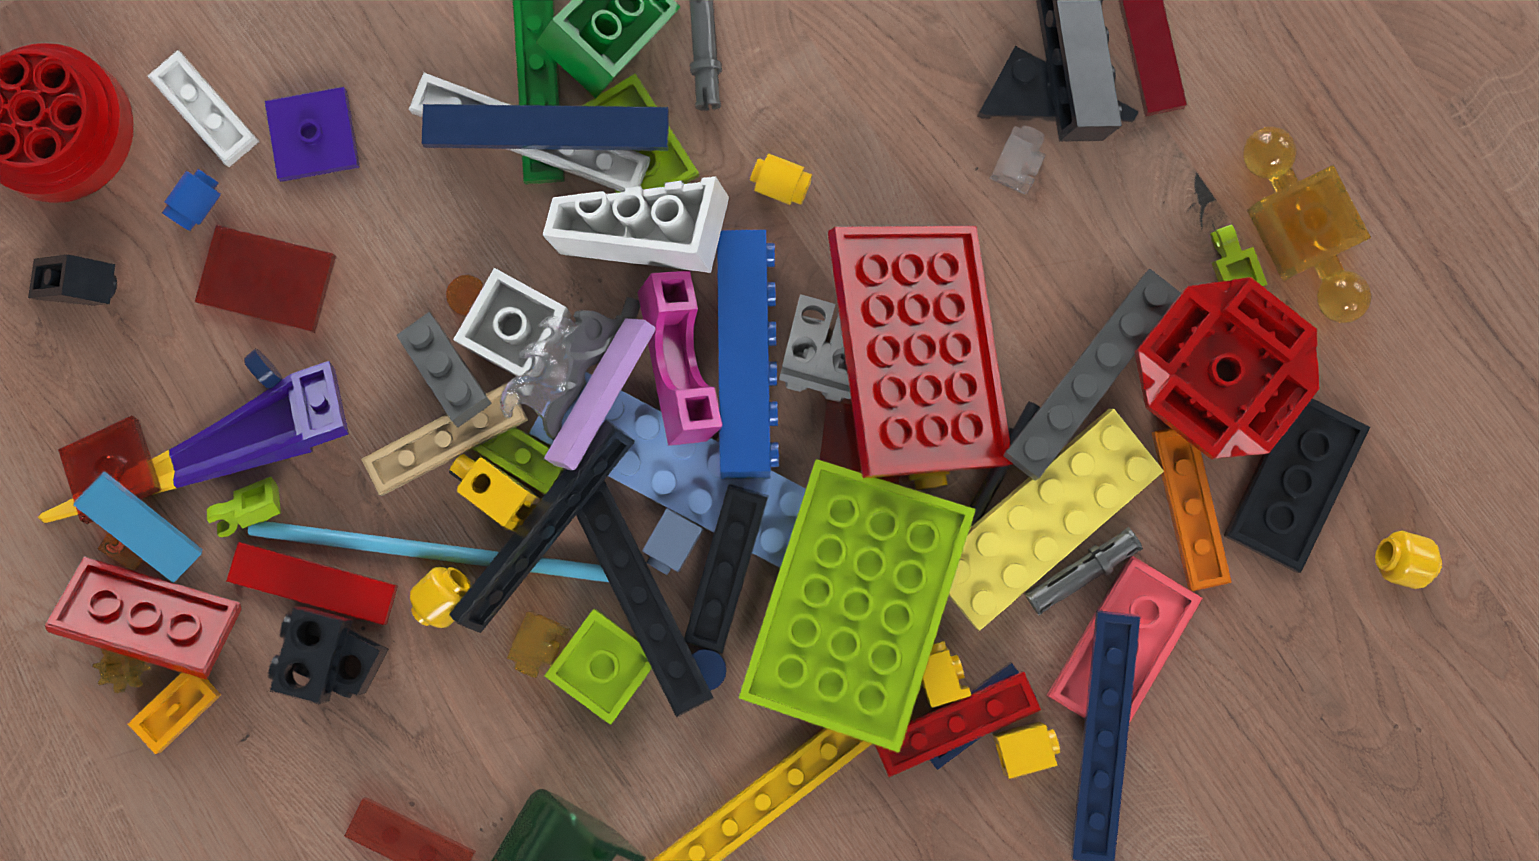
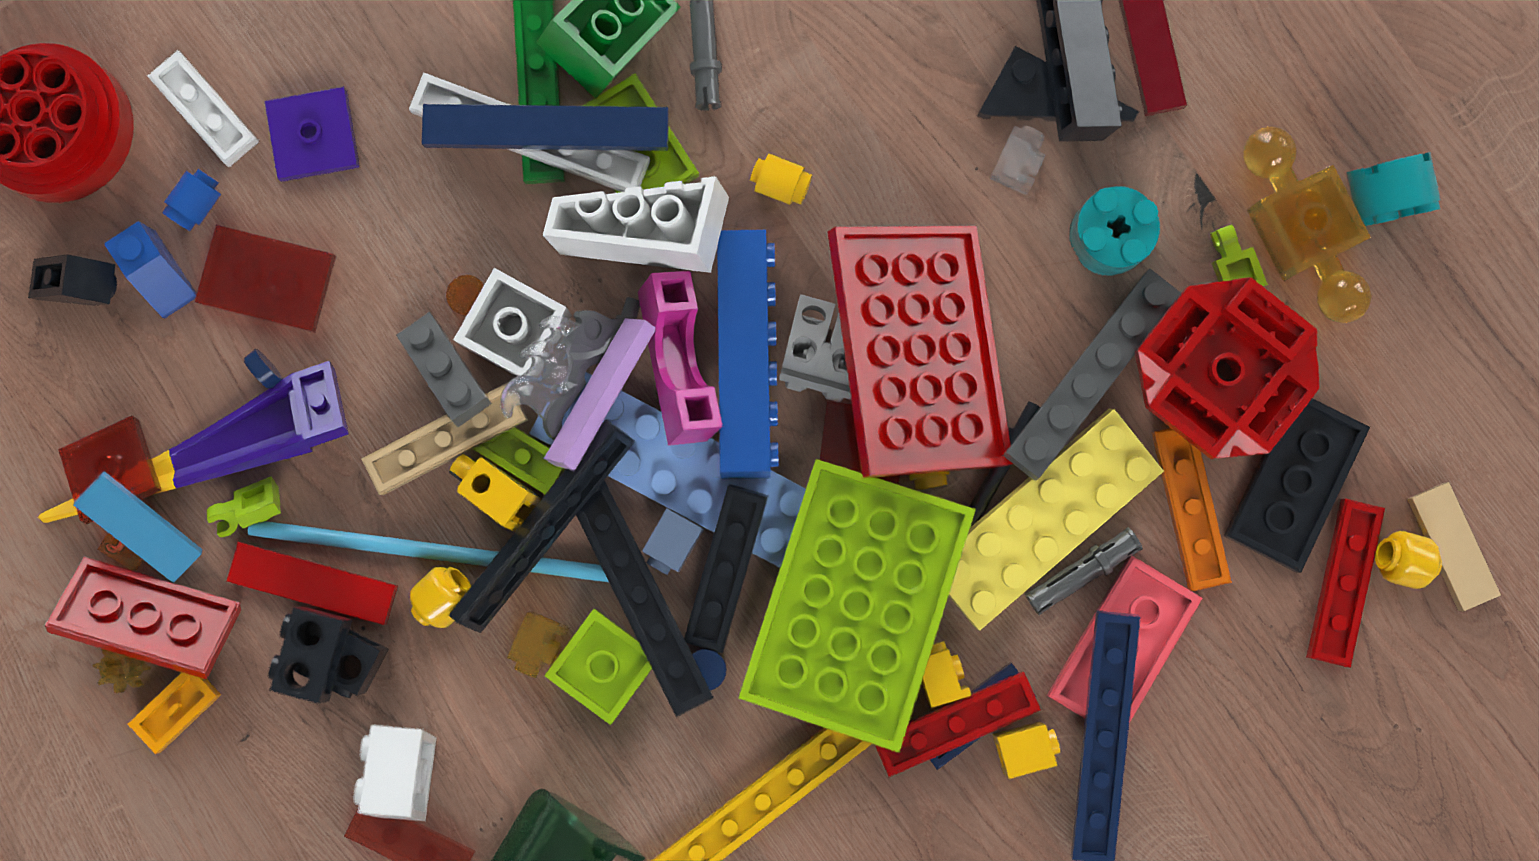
(151, 268): none -> blue slope
(395, 773): none -> white brick
(1135, 221): none -> teal brick
(1345, 582): none -> red tile
(1395, 186): none -> teal brick
(1462, 560): none -> tan tile

